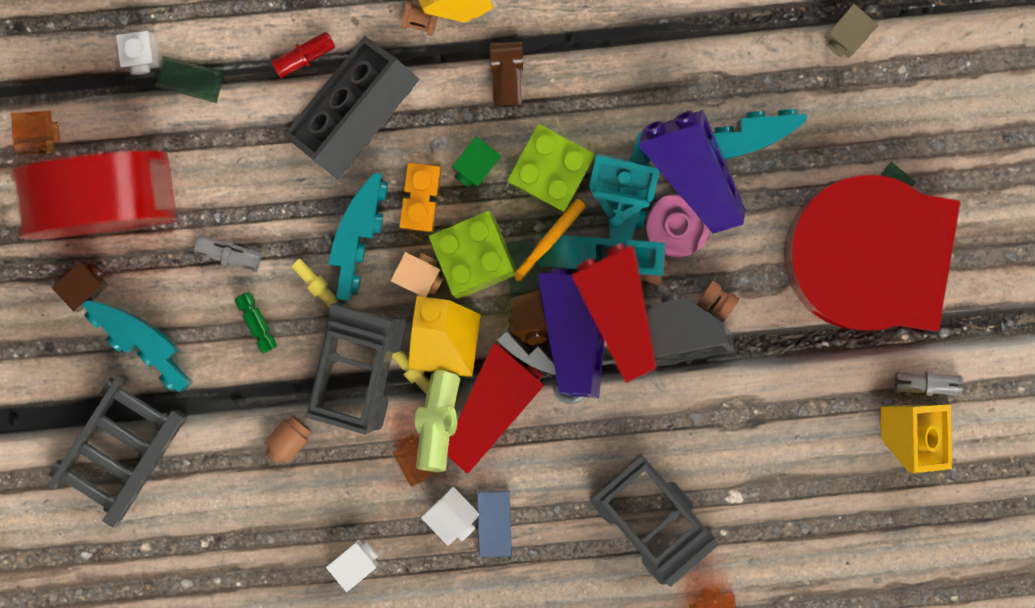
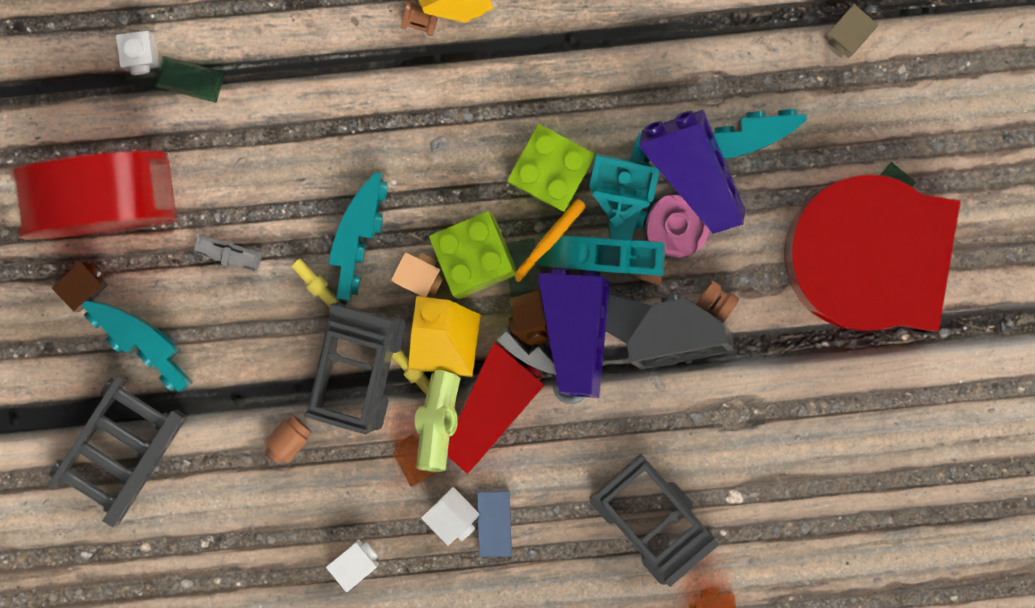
(33, 132): clear orange brick -> none
(255, 322): green axle -> none
(303, 54): red axle -> none
(351, 107): dark grey slope -> none
(418, 211): light orange piece -> none
(475, 163): green brick -> none
(506, 65): reddish brown piece -> none
(619, 309): red slope -> none
(918, 436): yellow slope -> none
(928, 384): light grey pin -> none

